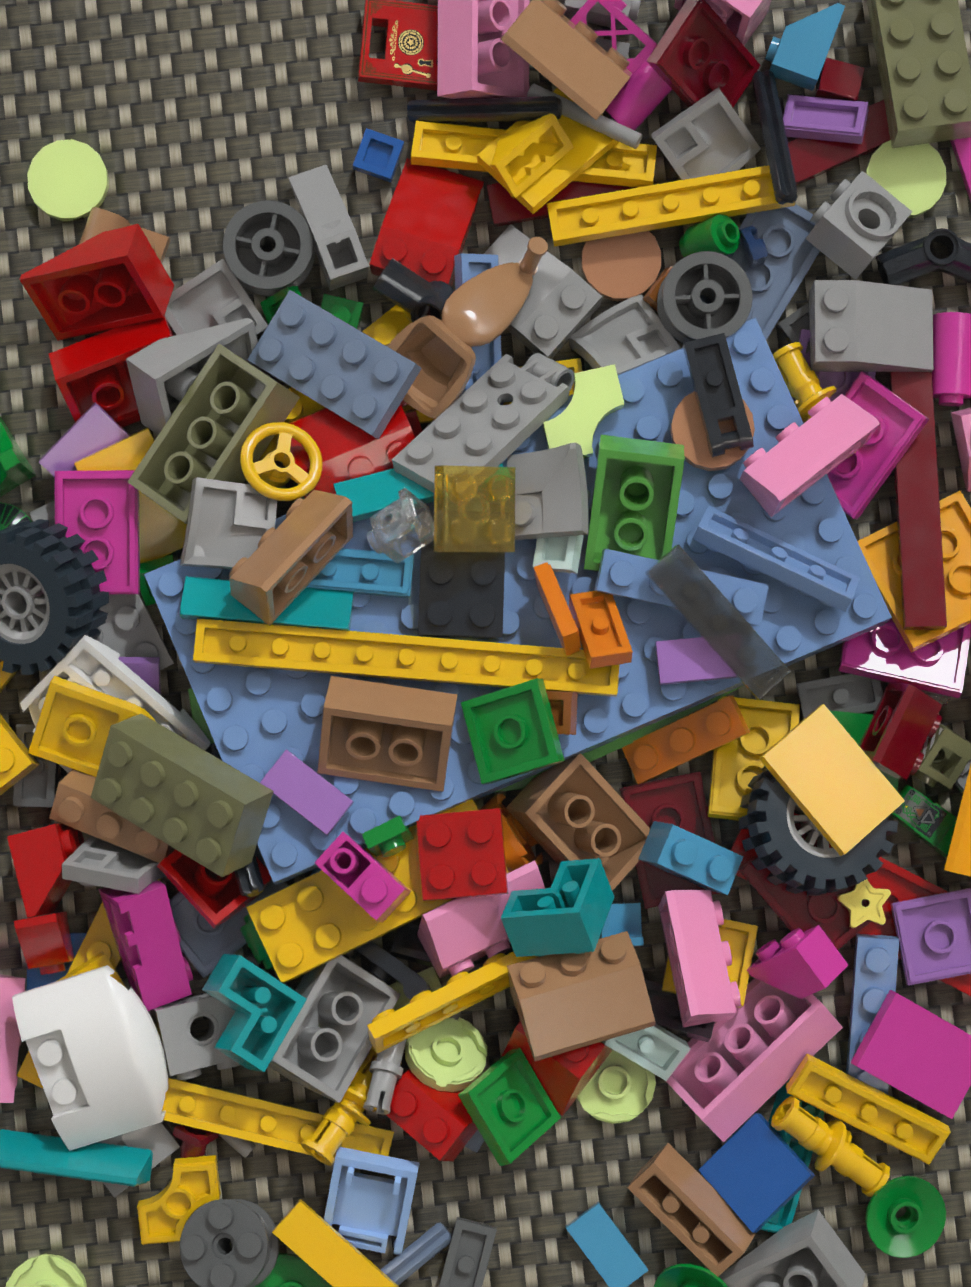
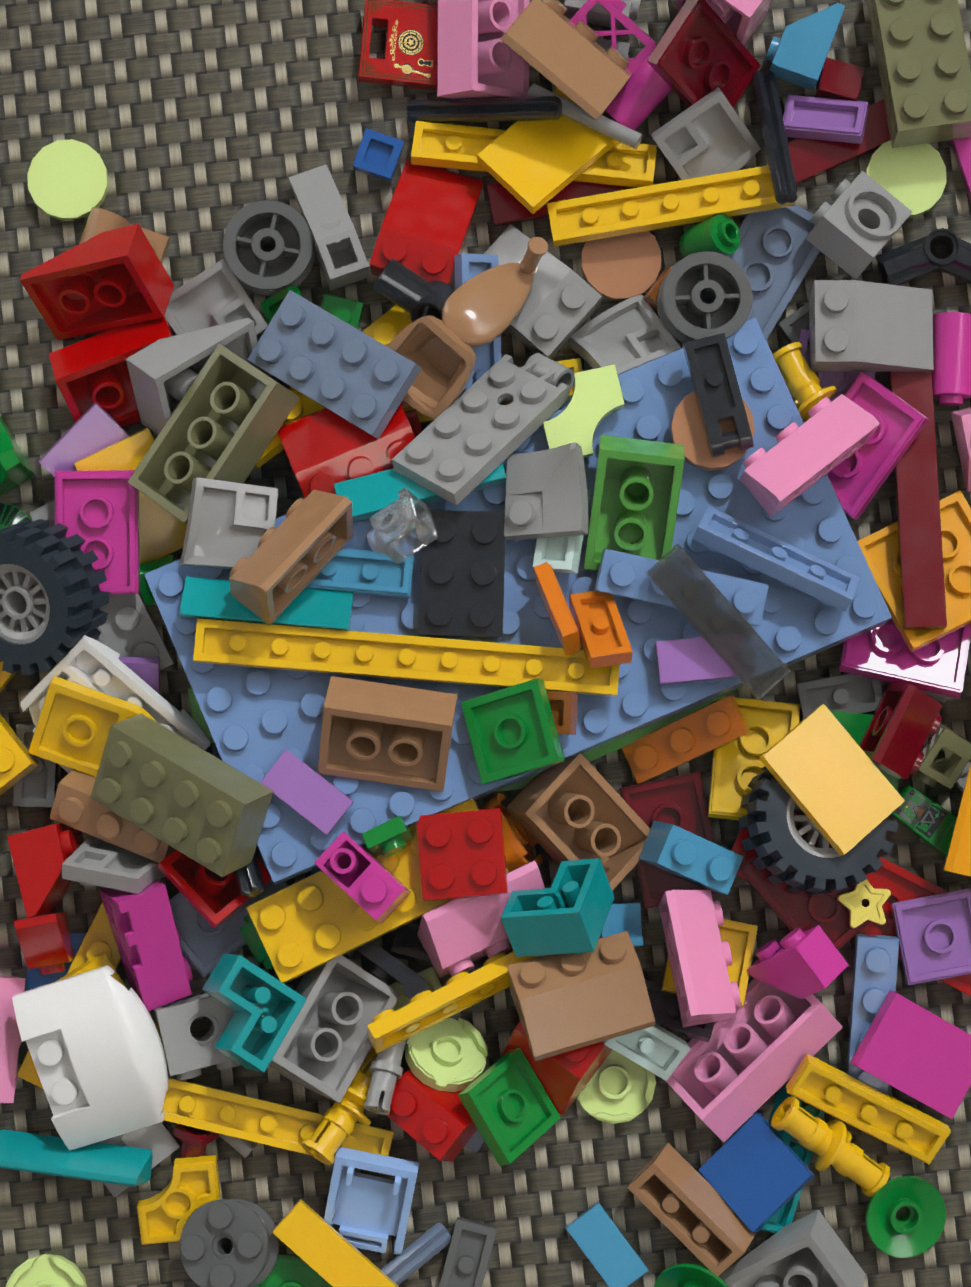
(271, 474): yellow piece -> none
(474, 509): clear yellow plate -> none
(529, 152): yellow slope -> none
(753, 246): dark blue tile -> none

